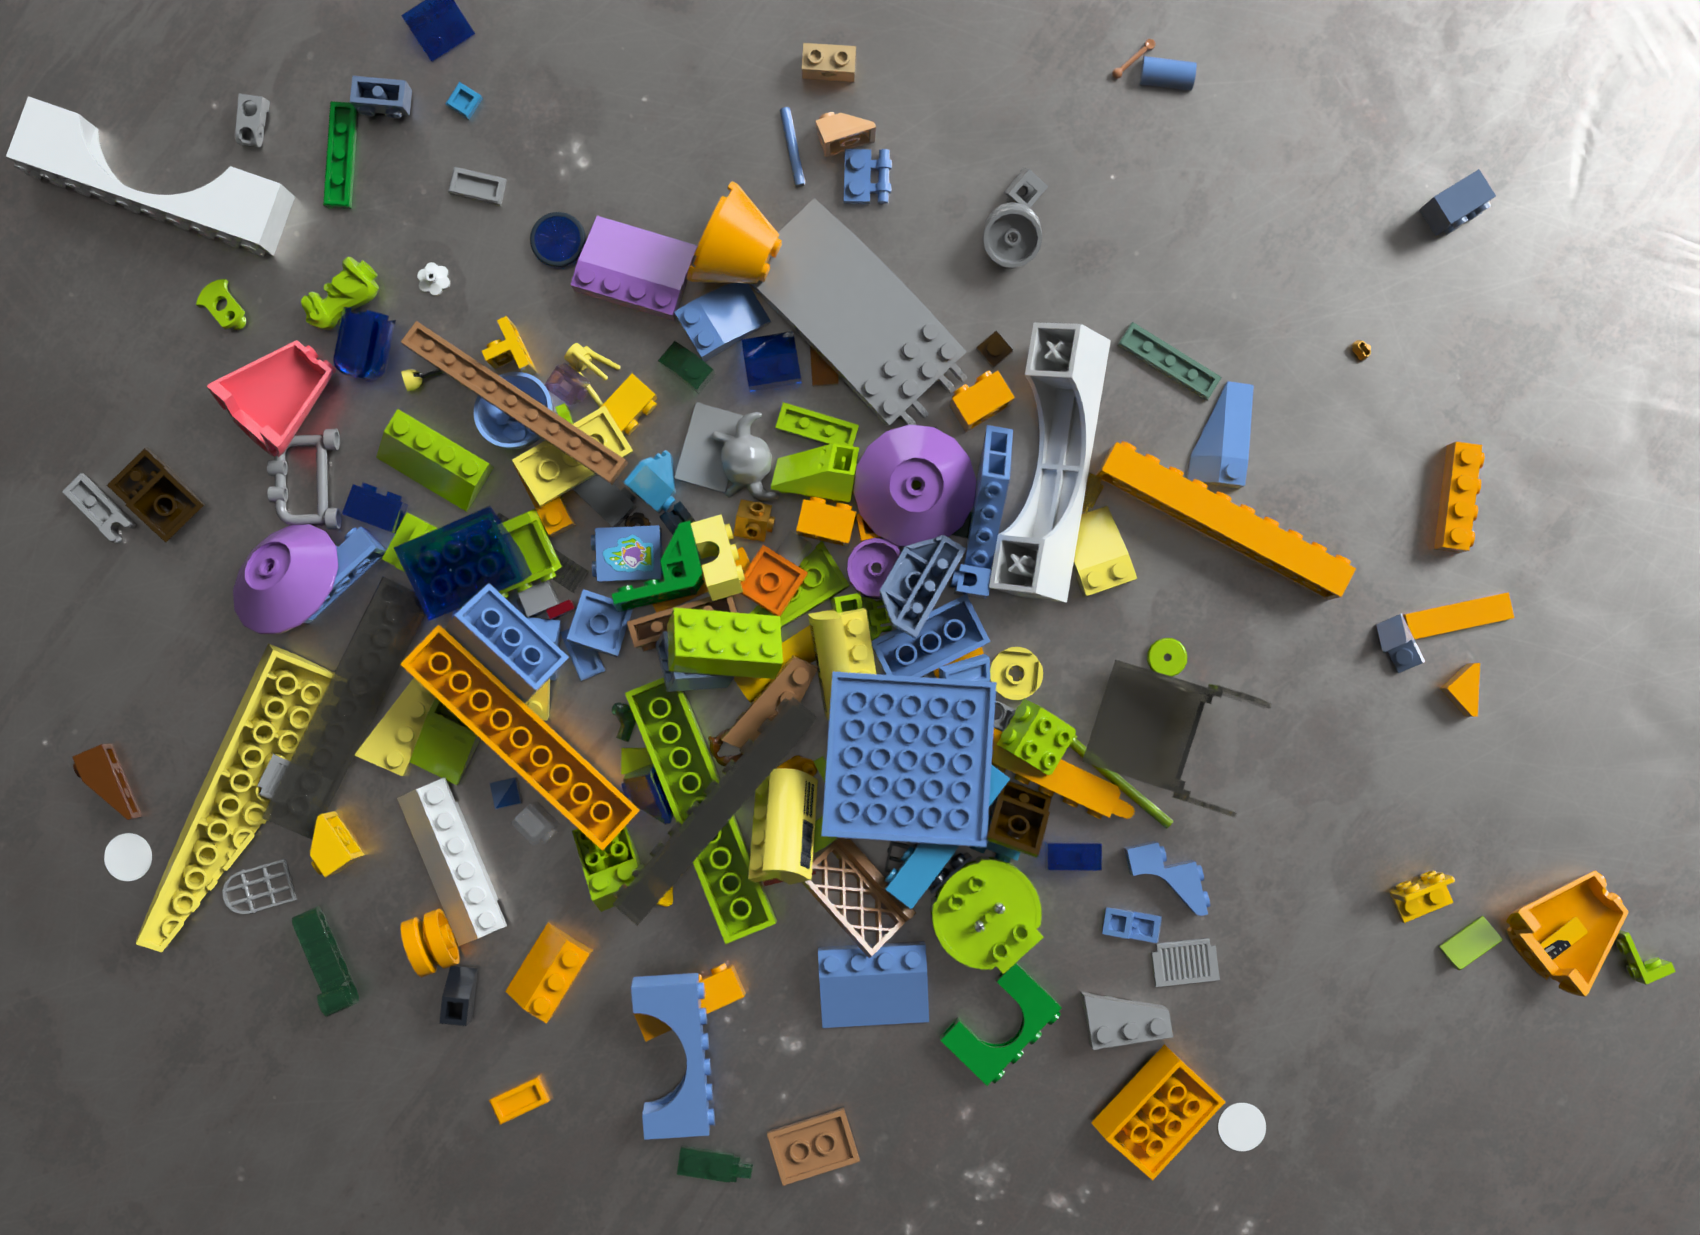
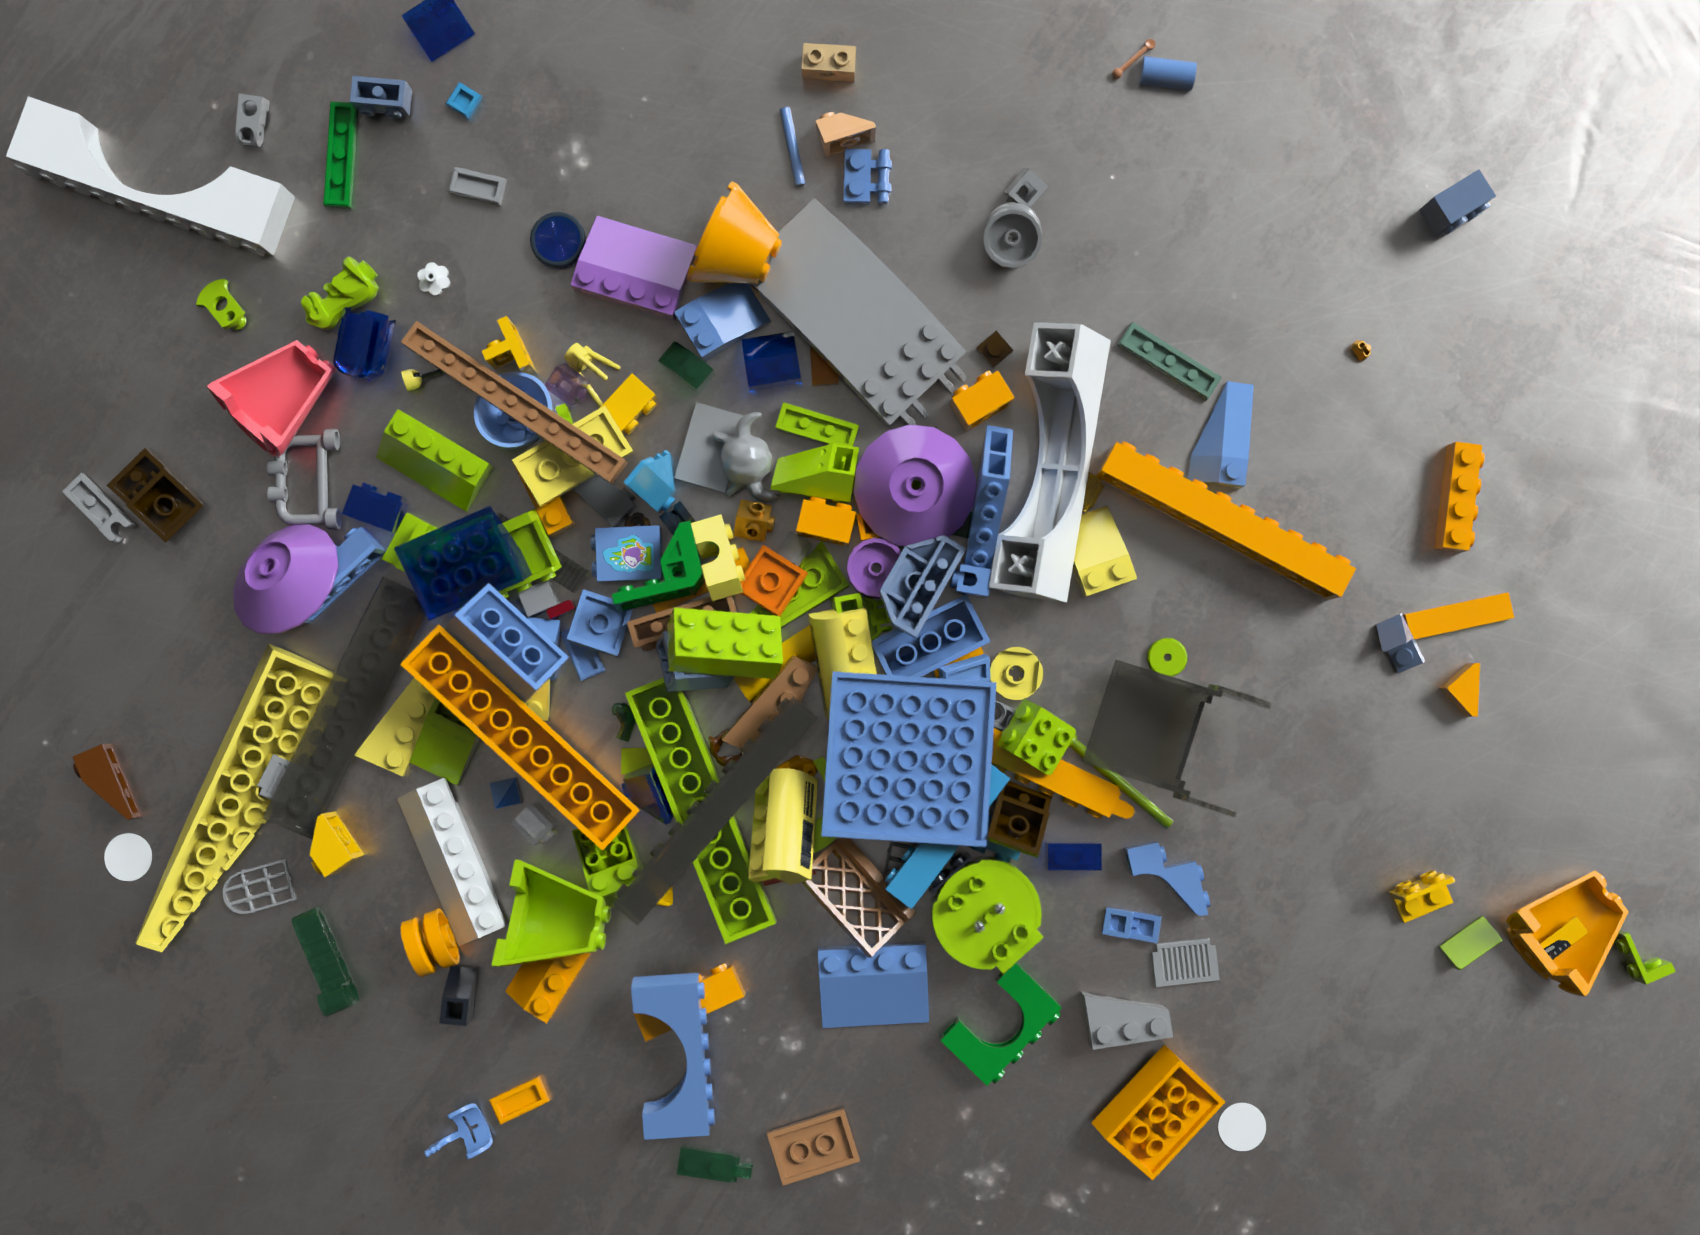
(481, 1133): none -> medium blue helmet
(550, 919): none -> lime cone

